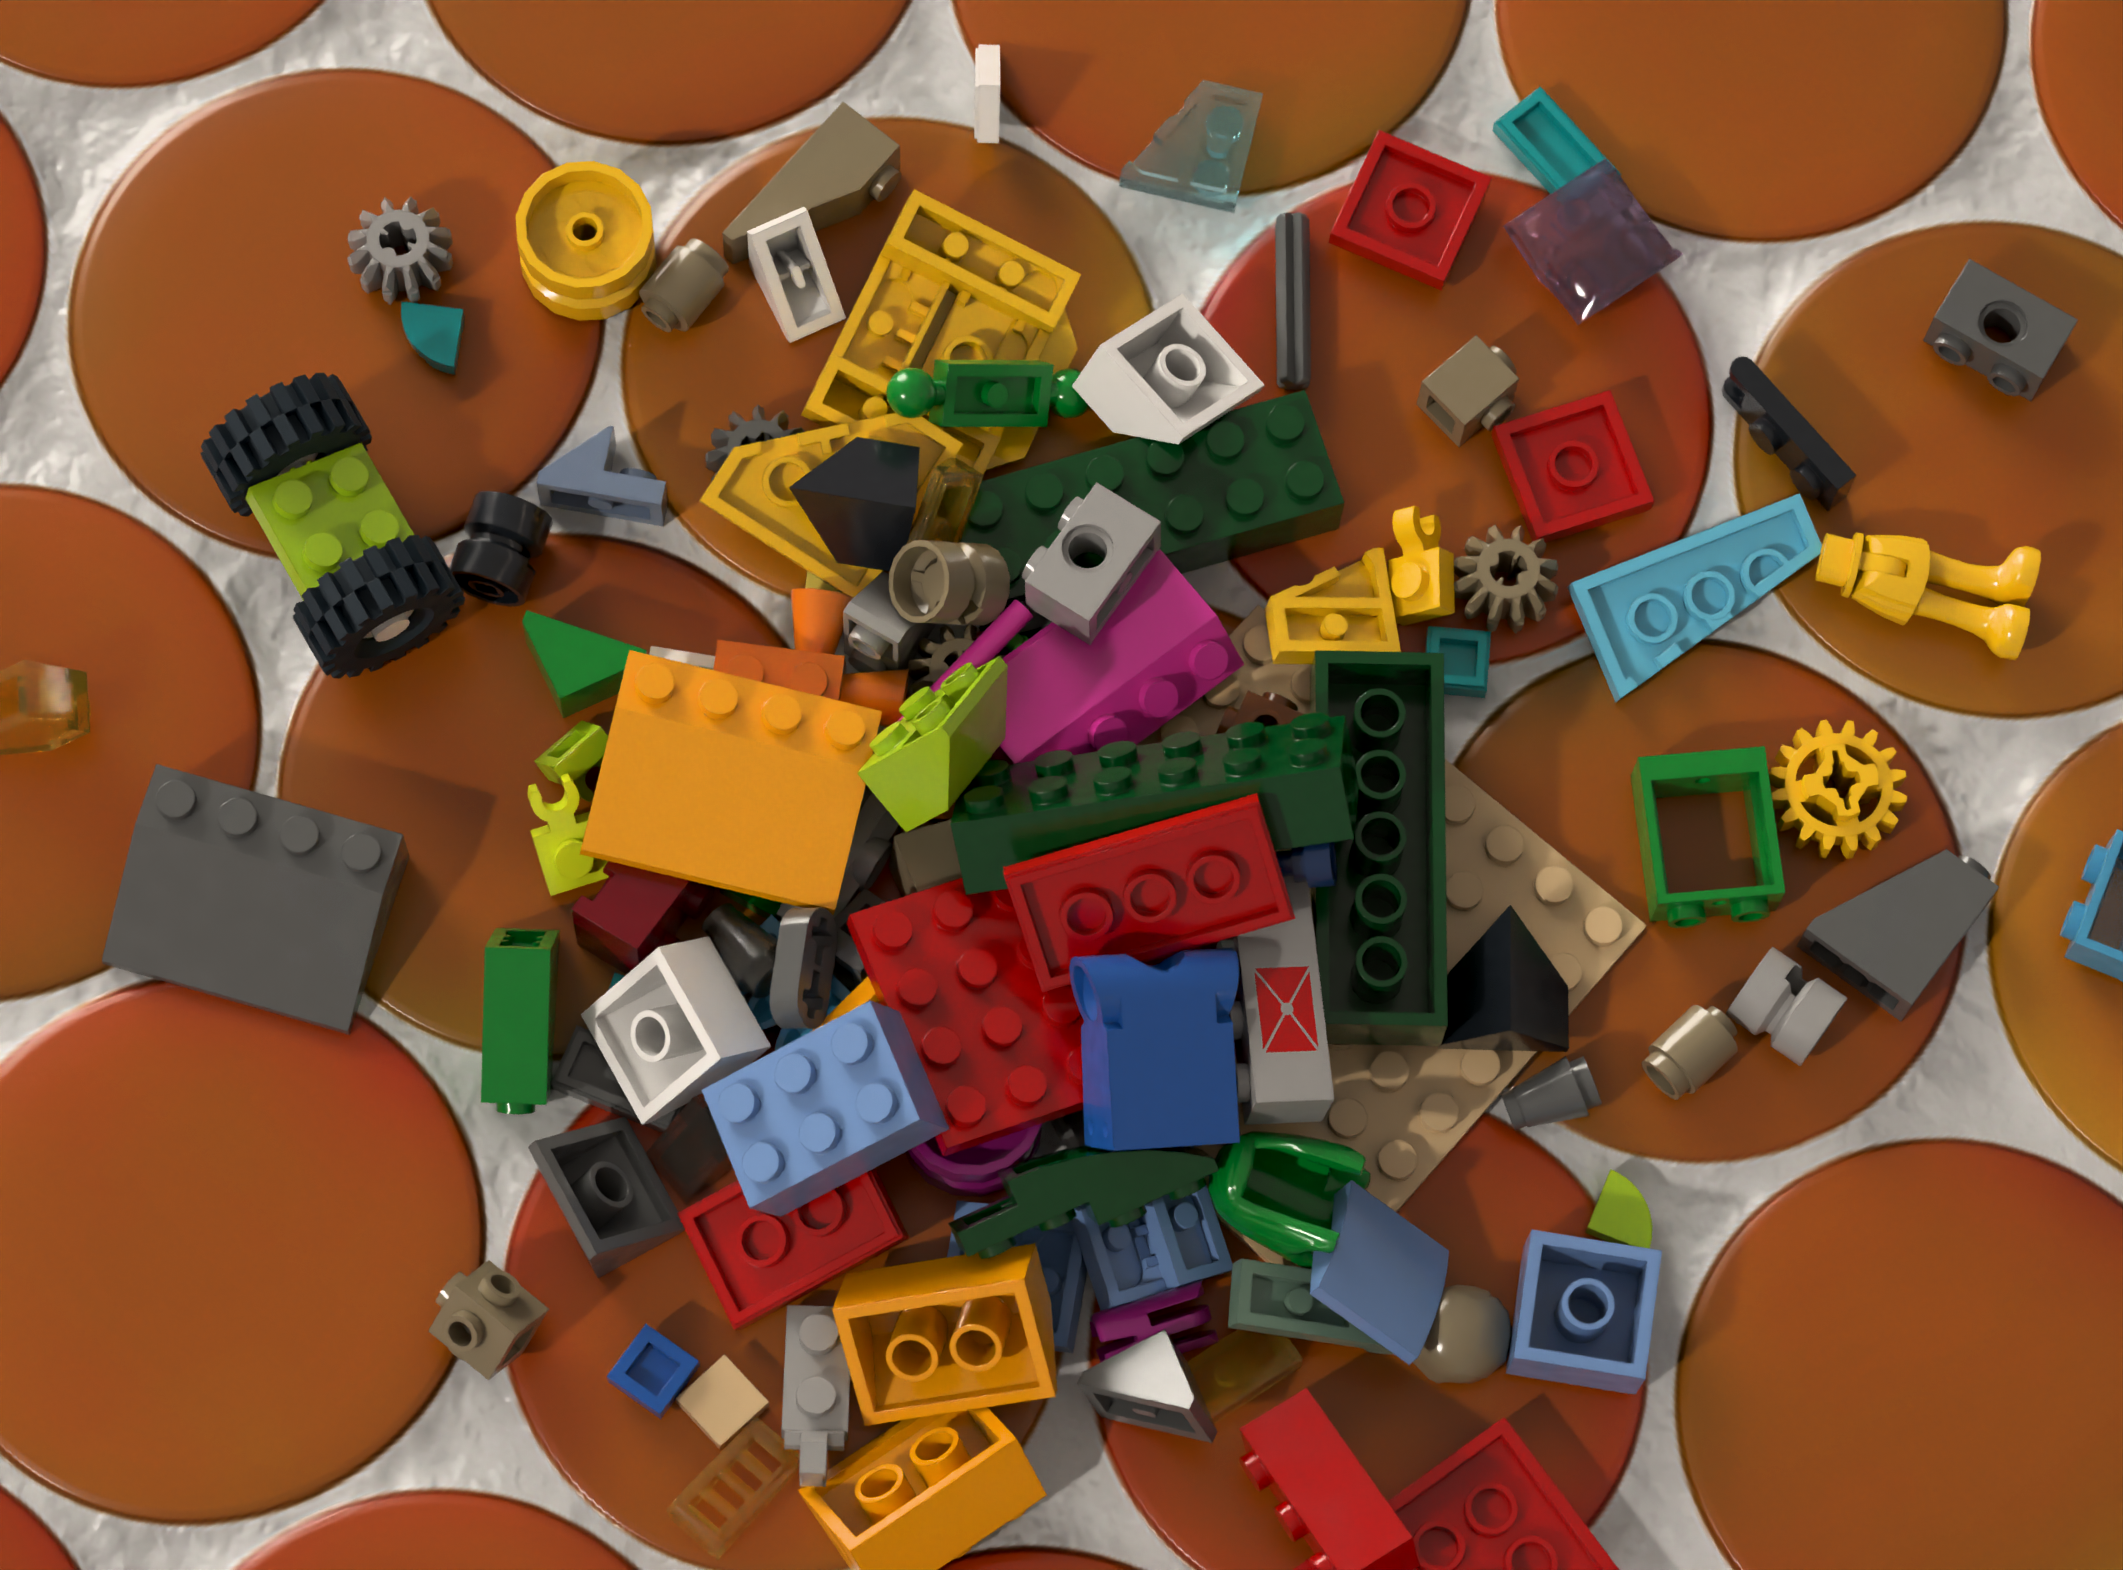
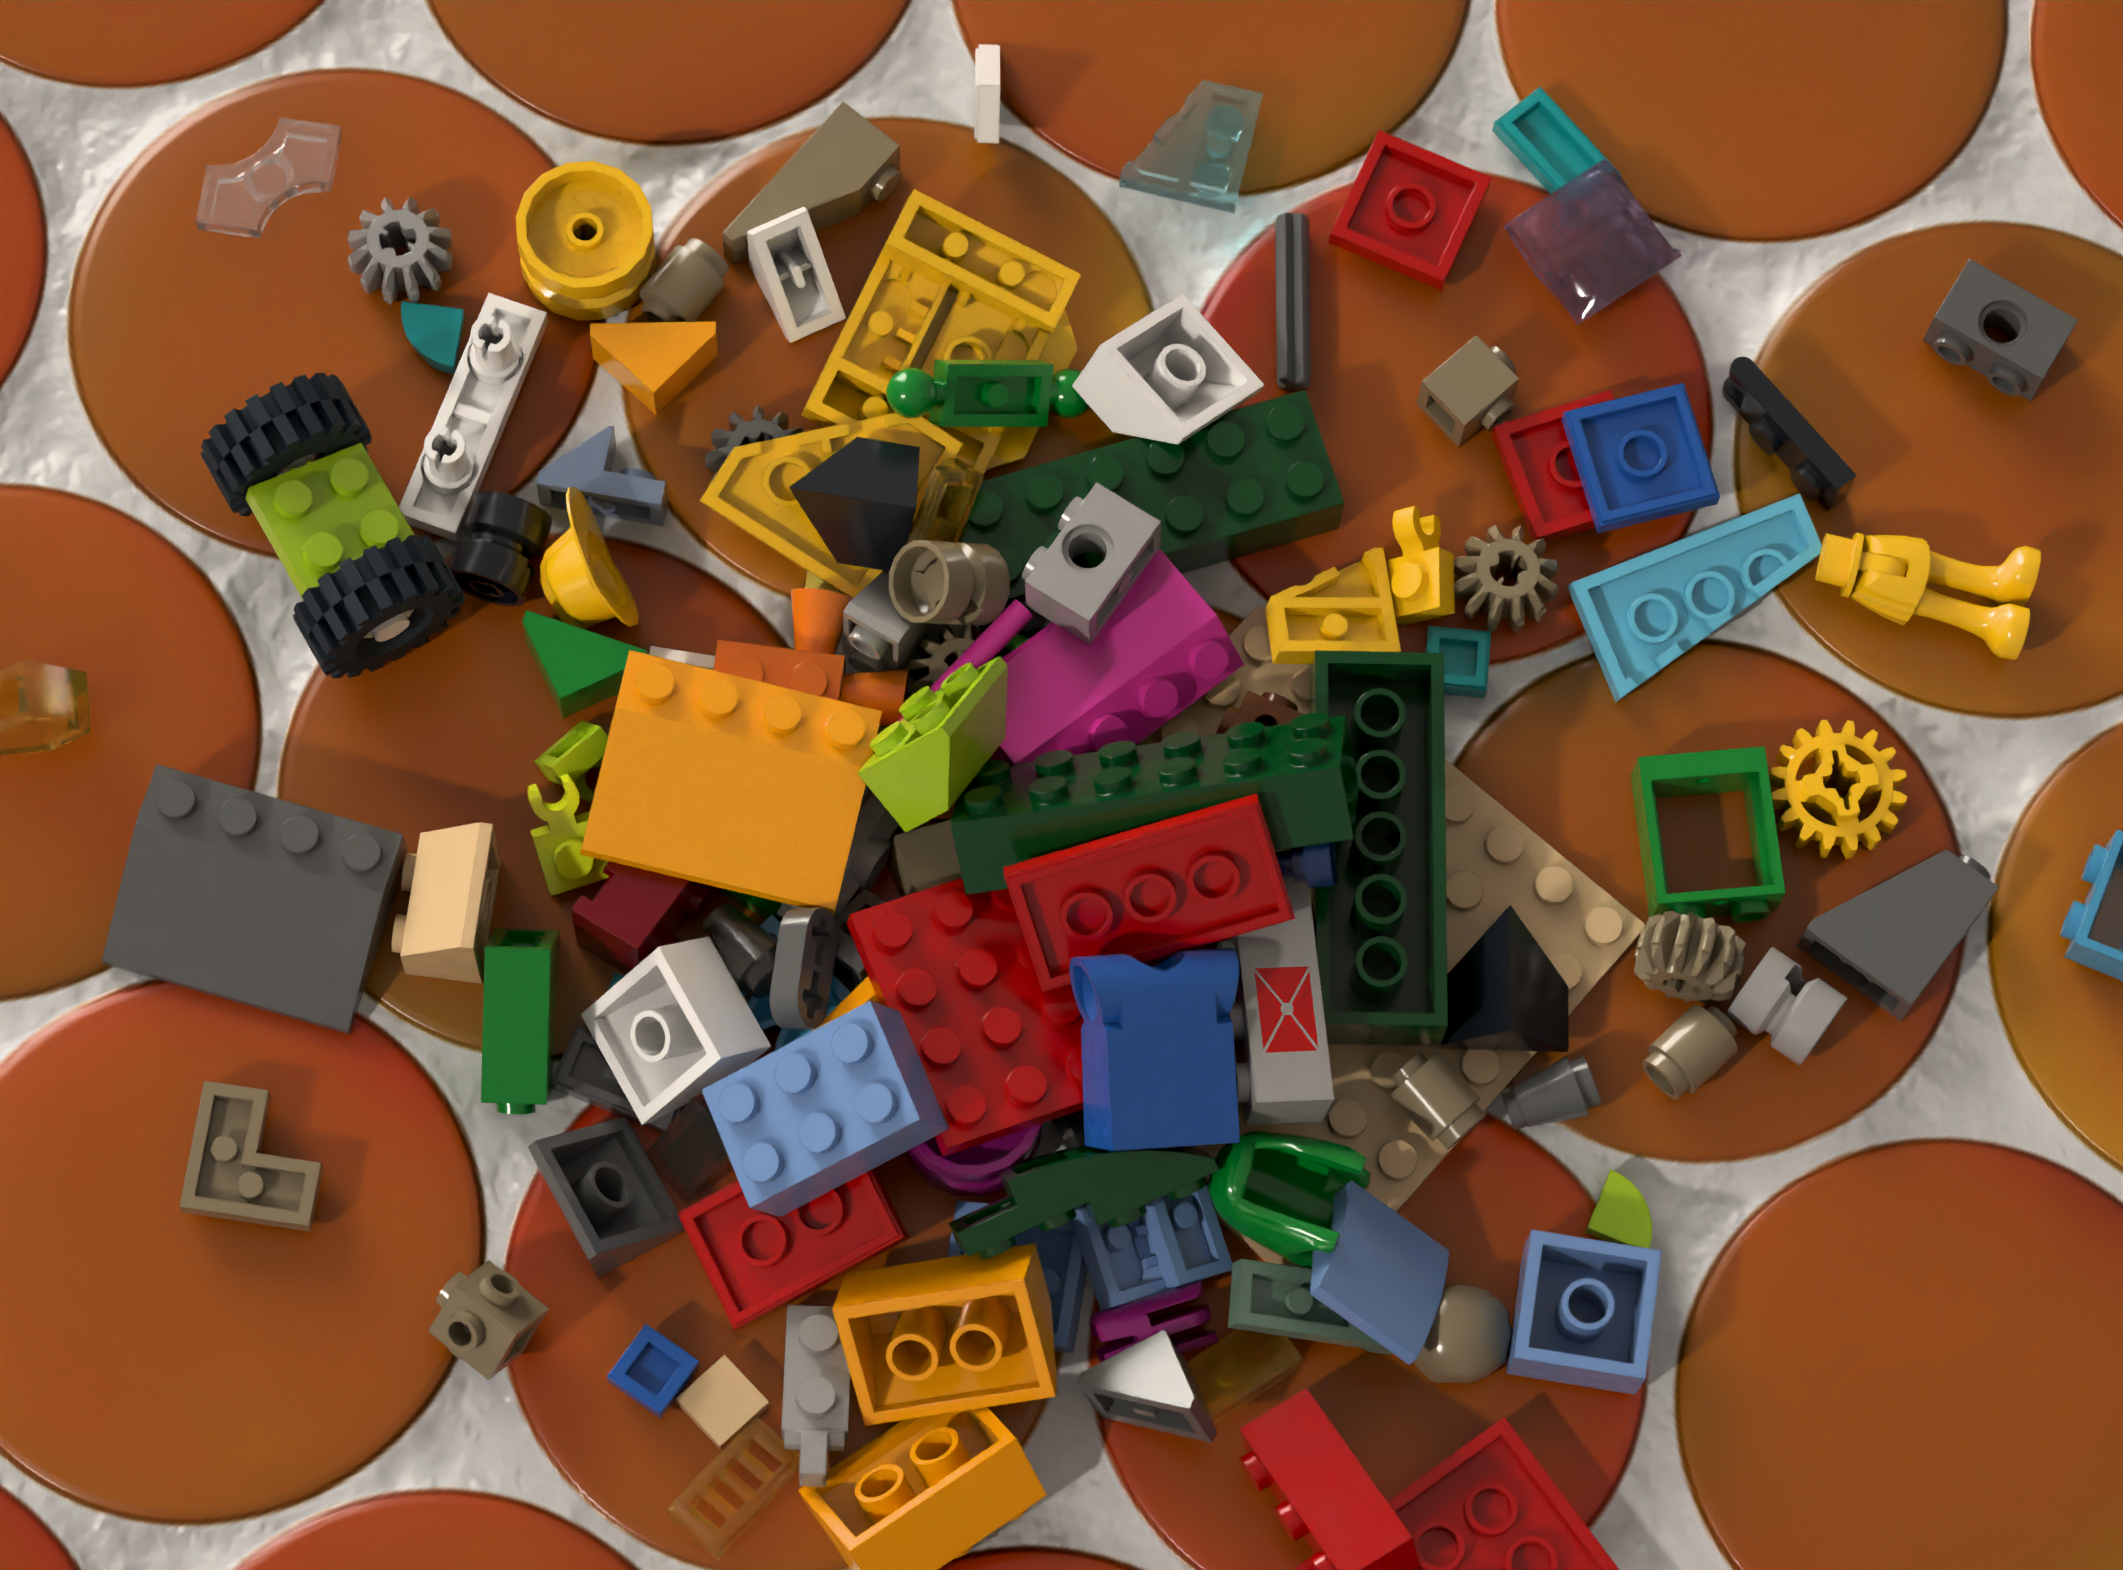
(231, 1177): none -> dark tan plate
(246, 193): none -> clear tile
(449, 903): none -> tan slope
(472, 416): none -> white plate
(581, 575): none -> yellow piece
(654, 357): none -> light orange slope
(1437, 1099): none -> dark tan brick
(1640, 458): none -> blue tile
(1689, 957): none -> dark tan gear

